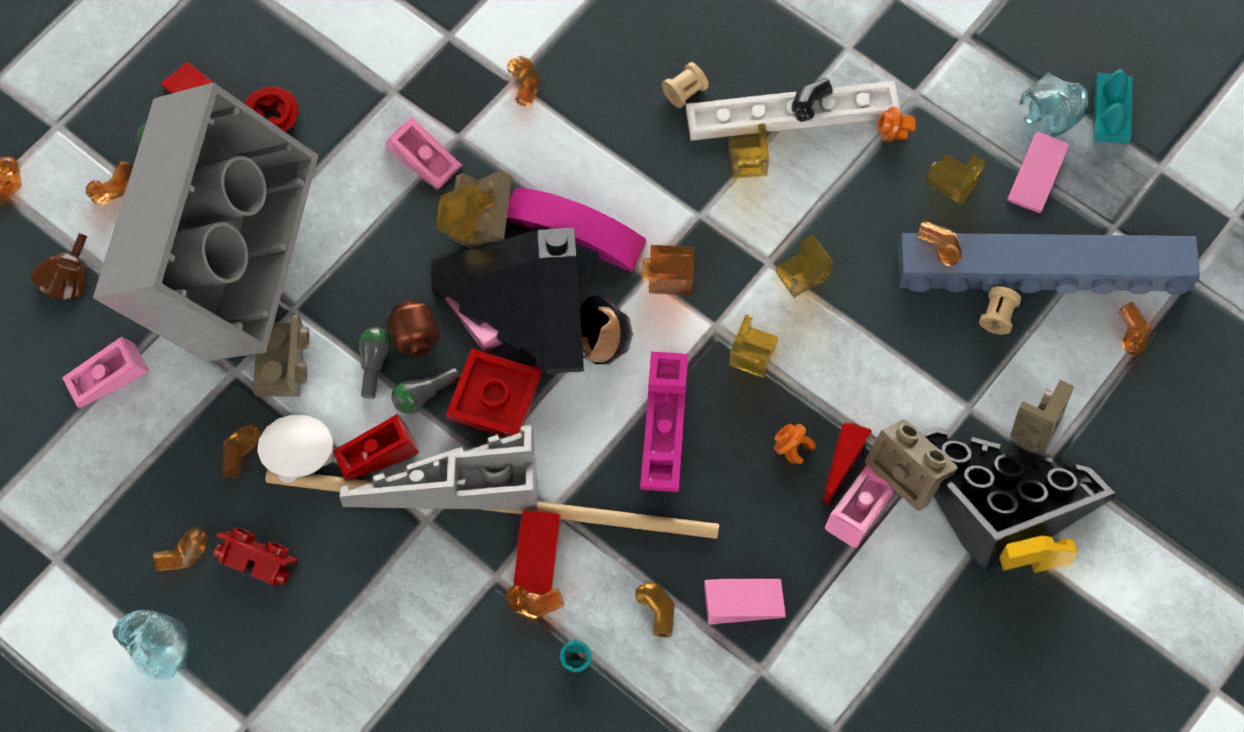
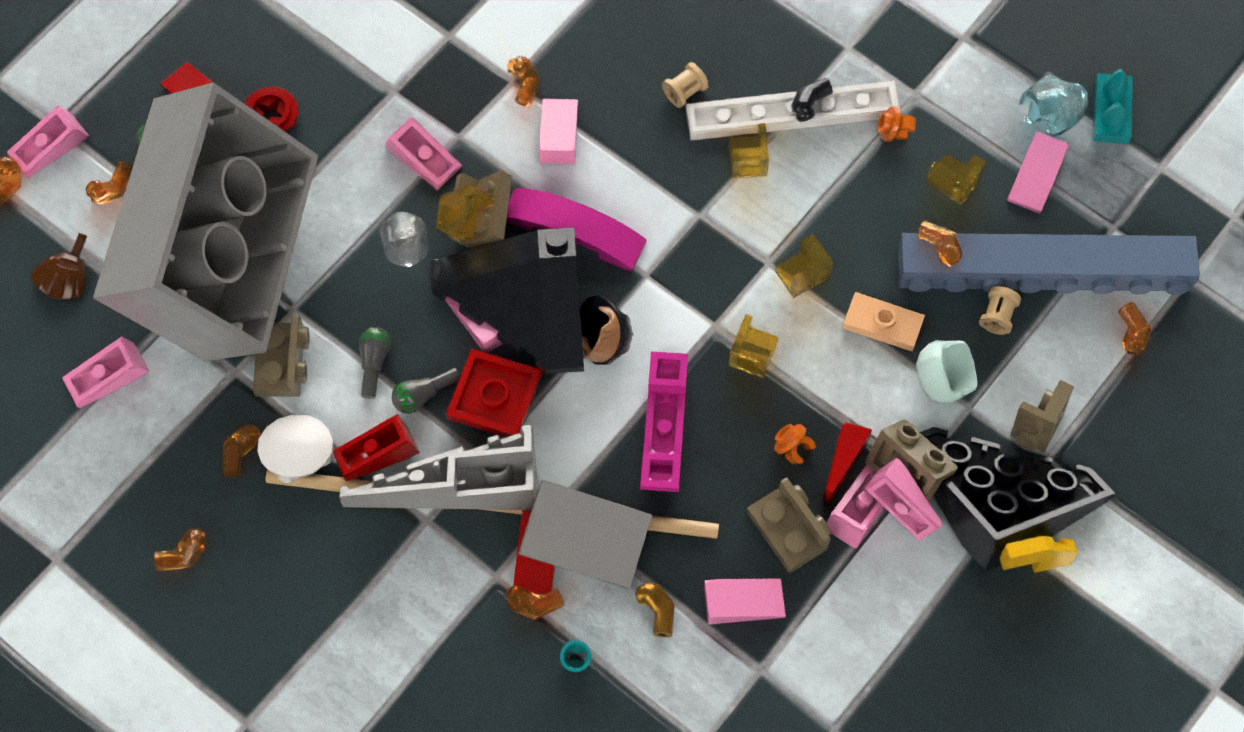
(47, 141): none -> bright pink slope
(153, 643): clear light blue hair -> none
(269, 559): red hinge -> none
(404, 239): none -> clear head
(413, 328): copper head -> none
(558, 131): none -> bright pink slope
(585, 534): none -> light grey tile
(669, 269): clear orange brick -> none
(790, 525): none -> dark tan bracket
(883, 321): none -> light nougat plate
(903, 499): none -> bright pink slope
(946, 371): none -> light aqua hair

